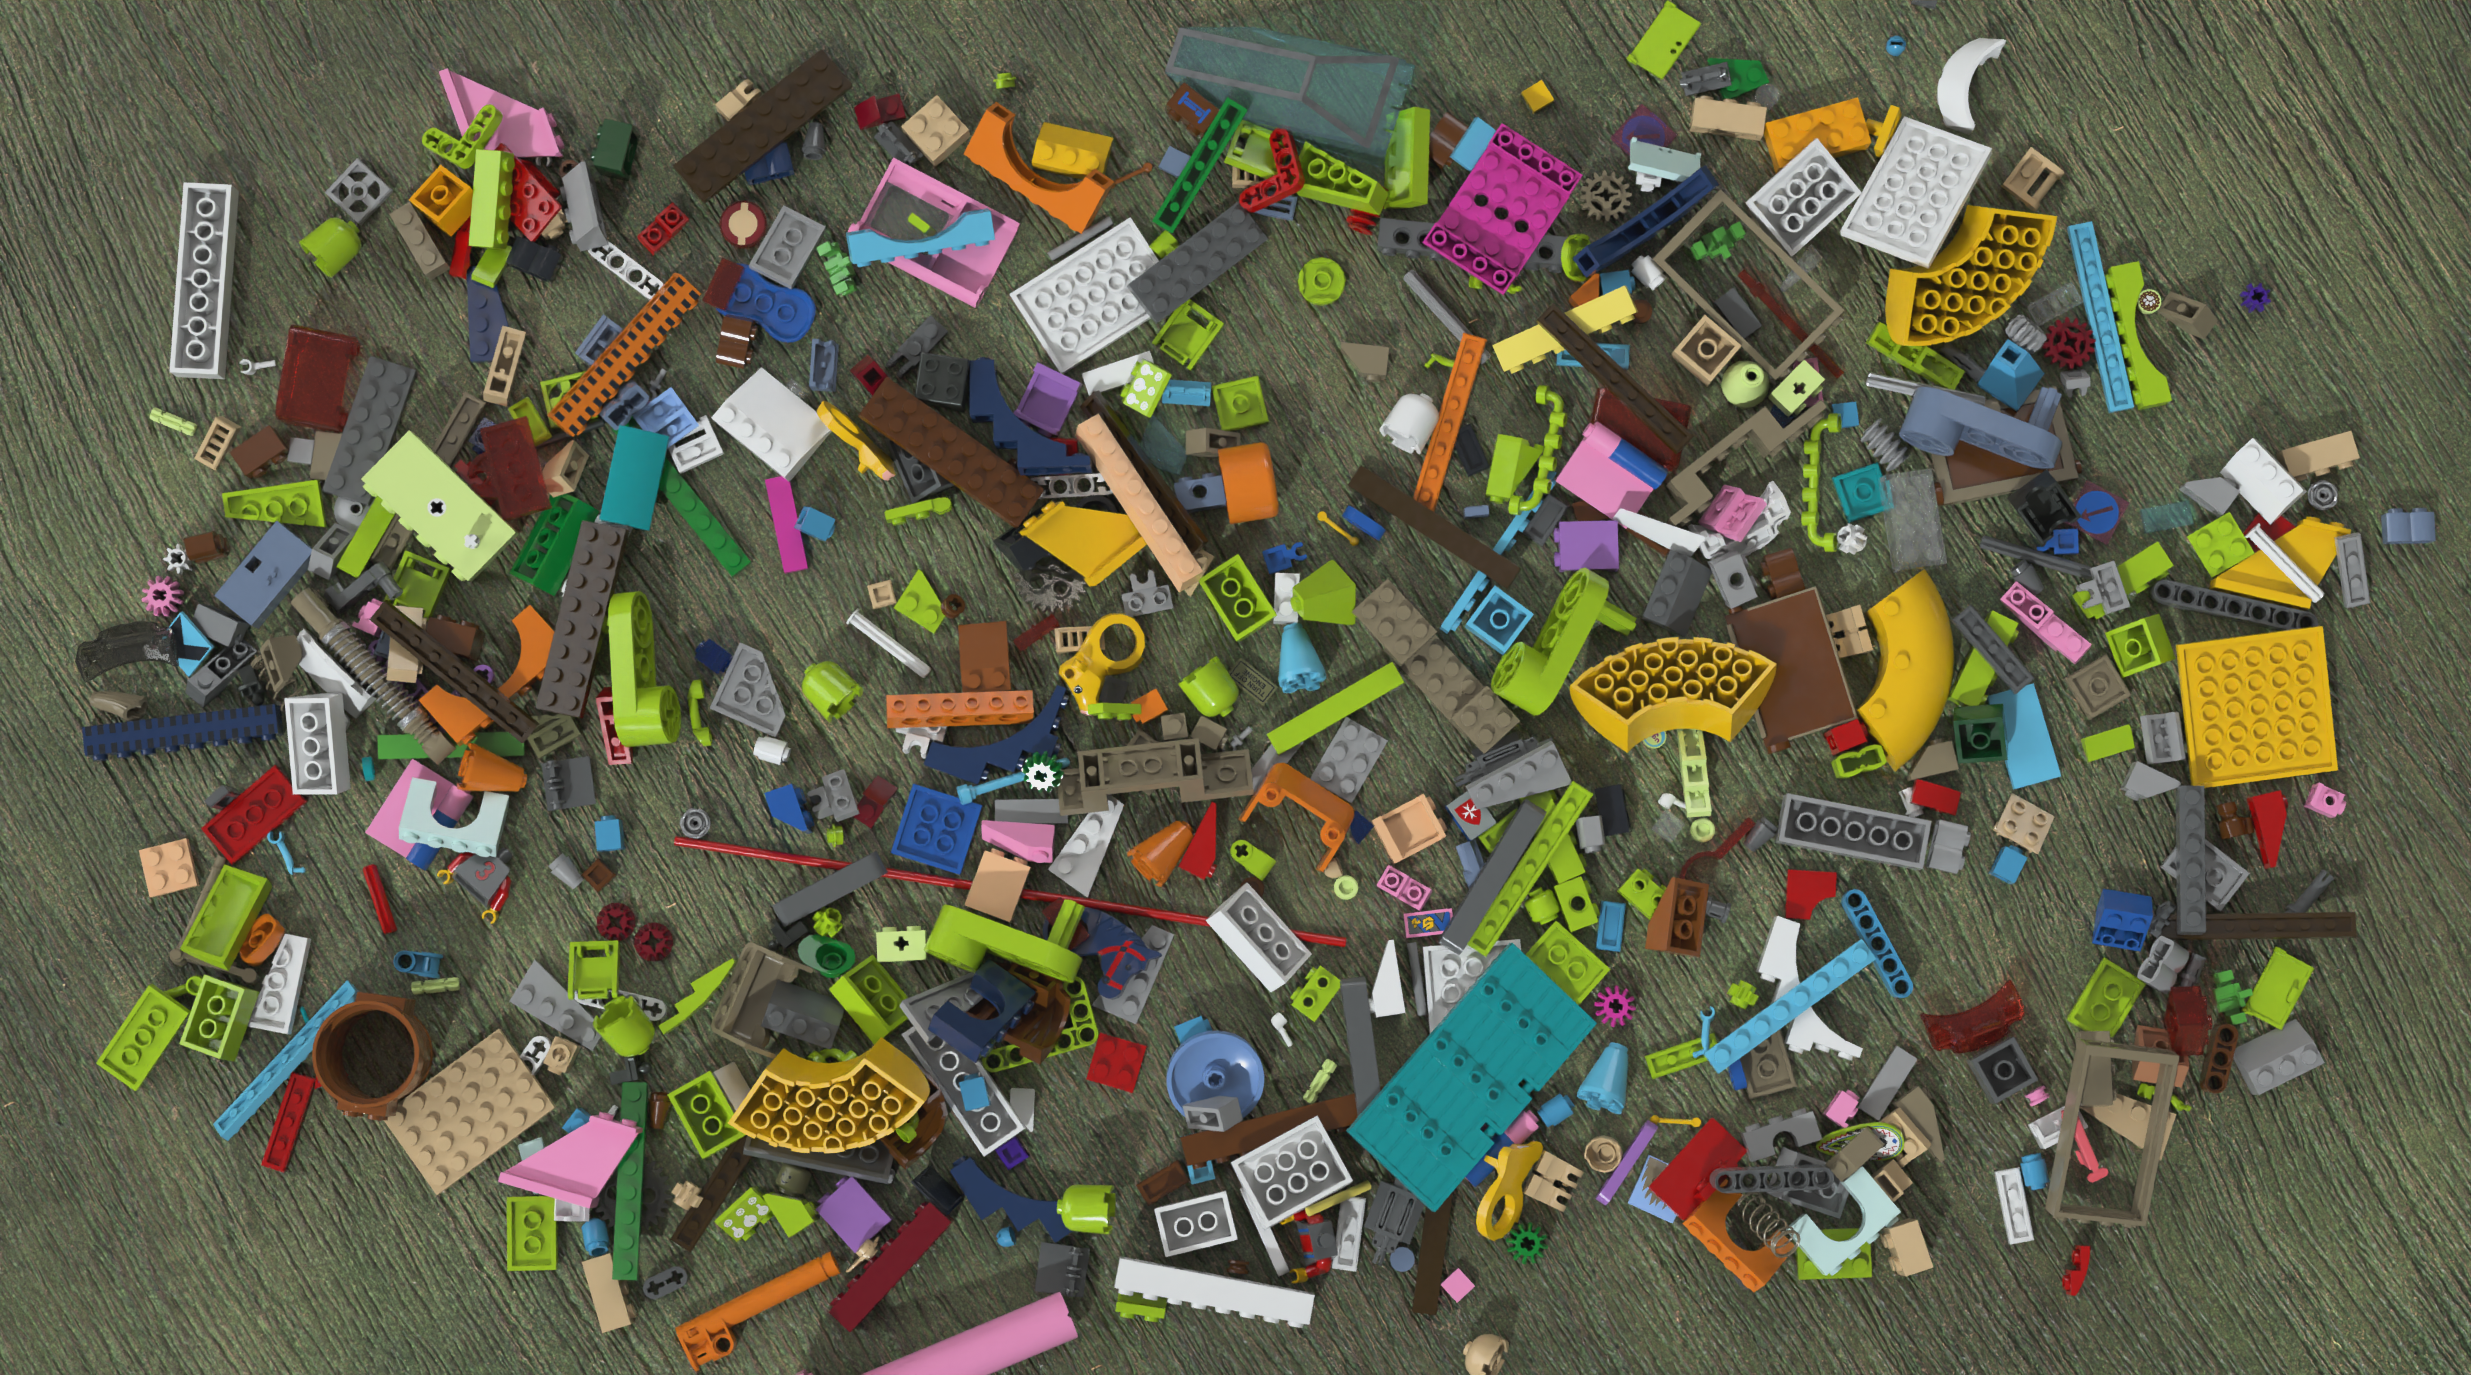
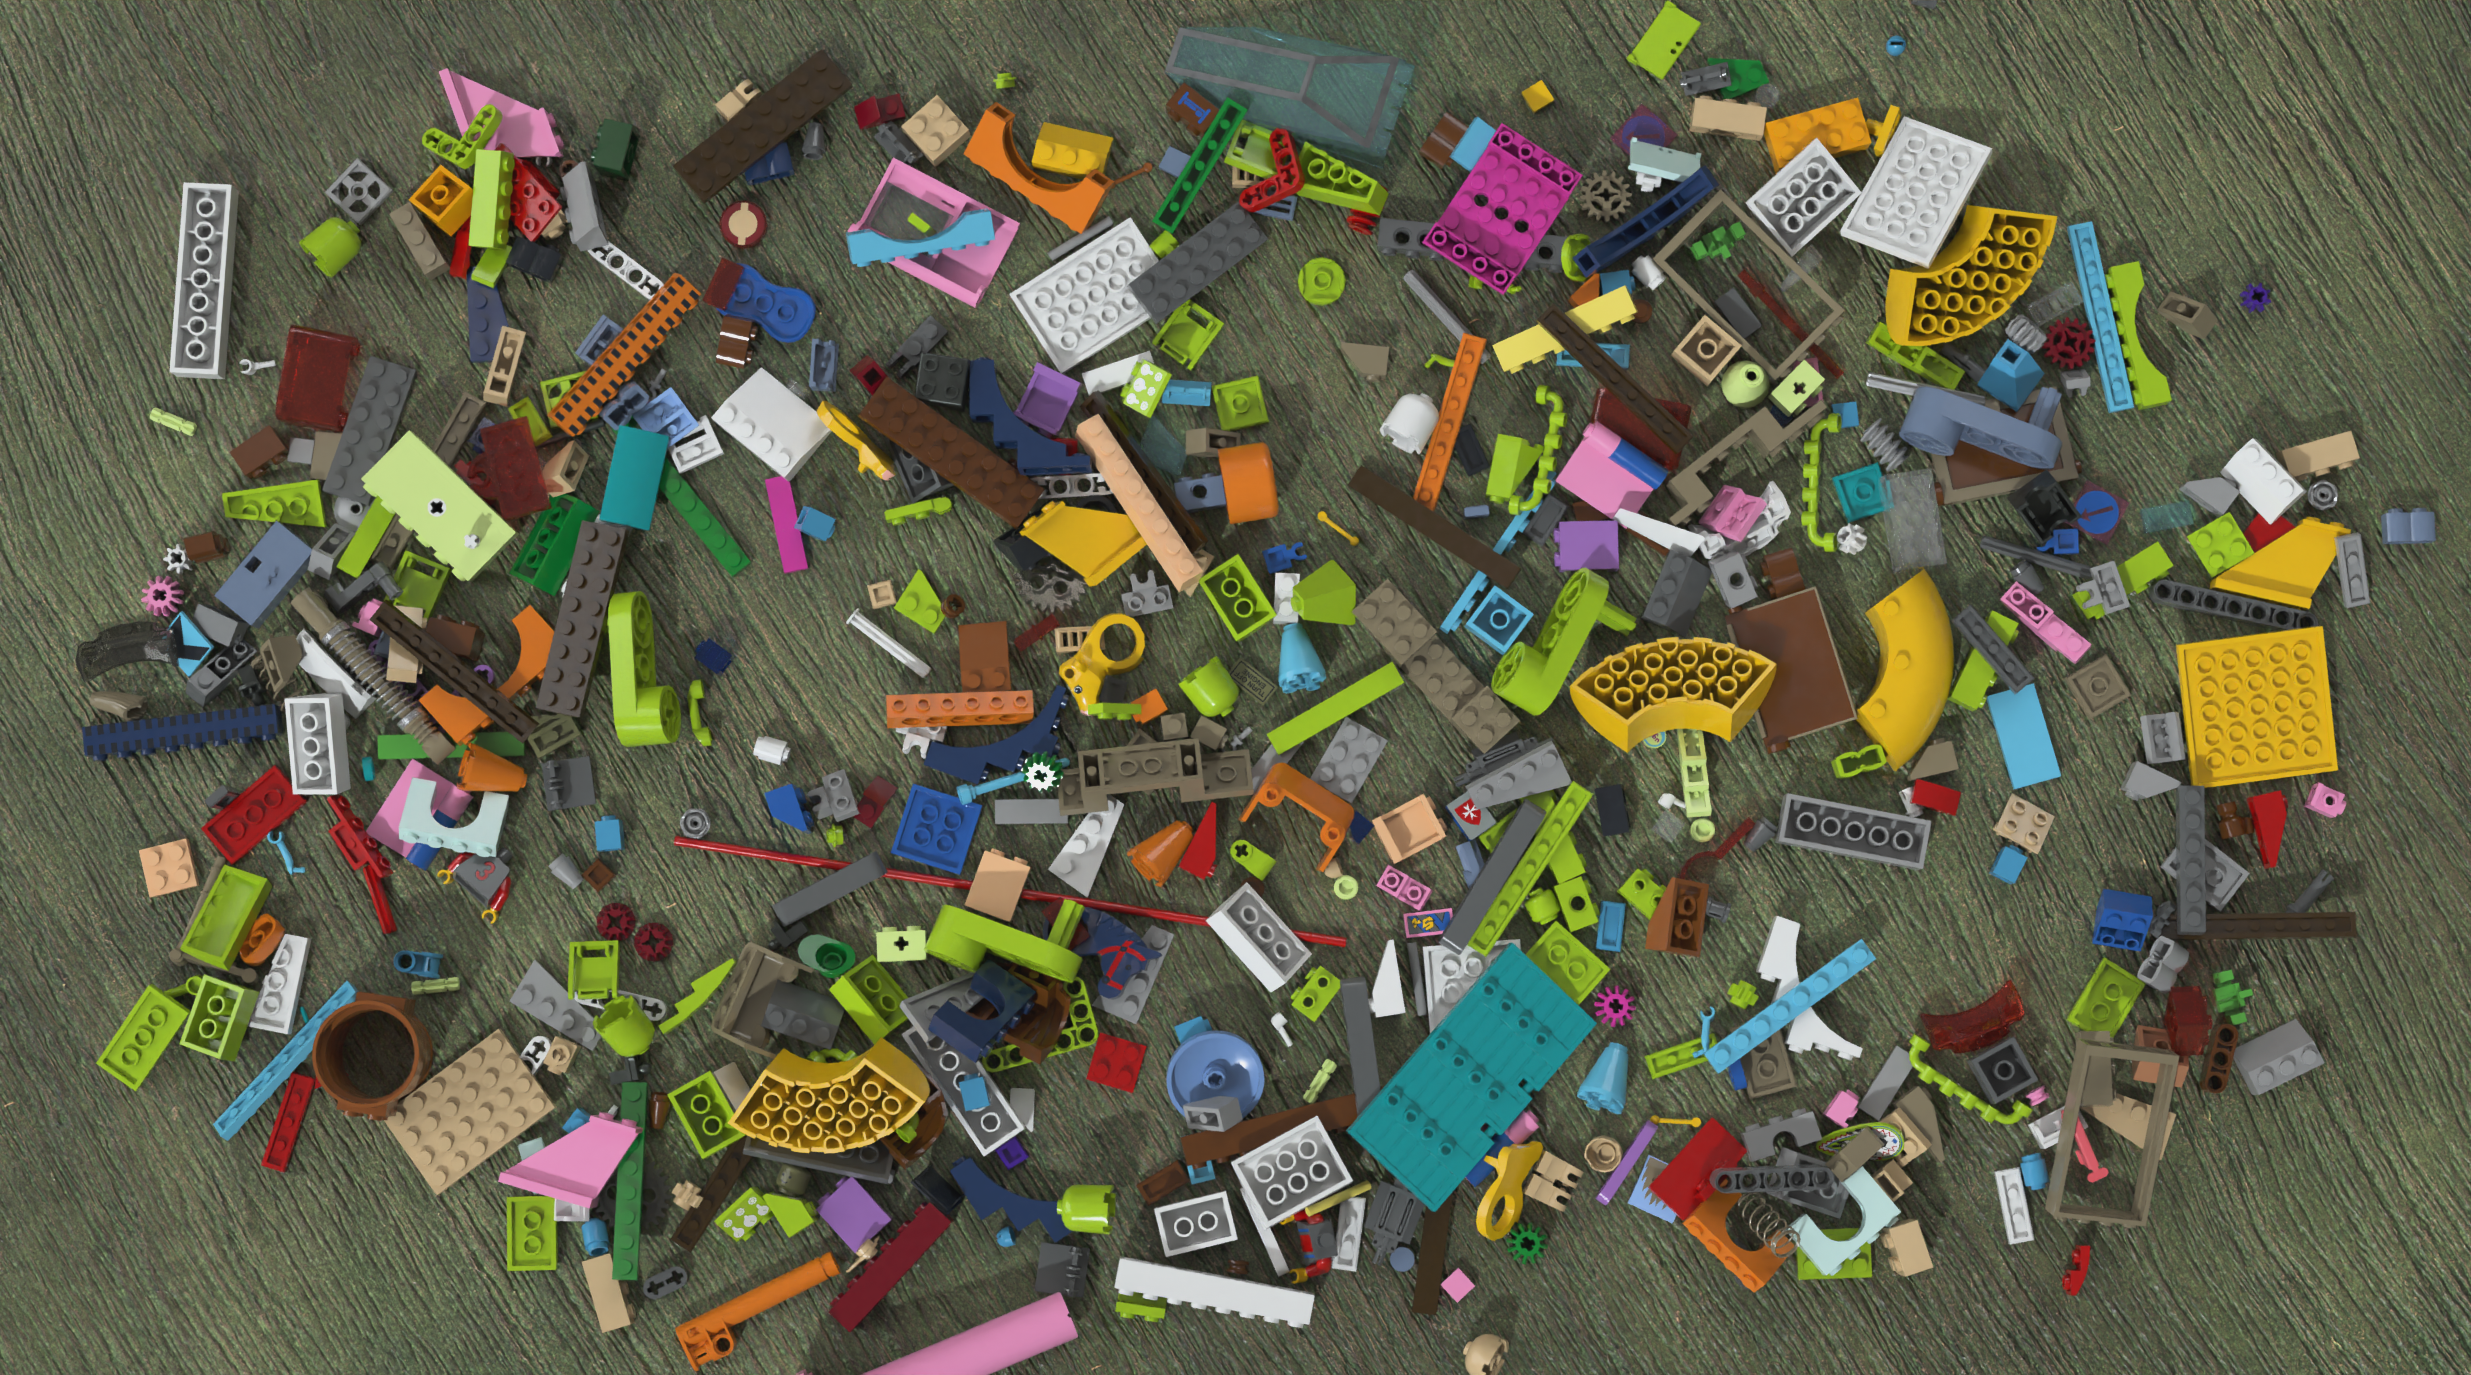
(210, 438): tan slope -> none
(354, 841): none -> red bracket
(615, 750): red slope -> none
(663, 229): red slope -> none
(750, 693): light grey plate -> none
(787, 247): light grey plate -> none
(827, 921): lime gear -> none
(830, 689): lime cylinder -> none
(839, 268): bright green piece -> none
(1024, 840): bright pink slope -> none
(1363, 523): blue beam -> none
(1408, 160): lime slope -> none
(1556, 1110): dark azure brick -> none
(1590, 833): light grey brick -> none
(1806, 890): red tile -> none
(1846, 736): red brick -> none
(1854, 641): tan legs -> none
(1887, 950): dark azure beam -> none
(1947, 846): light grey brick -> none
(1956, 79): white windscreen -> none
(1968, 1099): none -> lime bar
(1980, 733): dark green brick -> none
(2026, 174): tan plate -> none
(2108, 743): lime slope -> none
(2140, 645): lime slope -> none
(2146, 1091): lime piece -> none
(2148, 301): tile -> none
(2193, 971): dark grey pin -> none
(2281, 980): lime door -> none
(2283, 561): white axle -> none

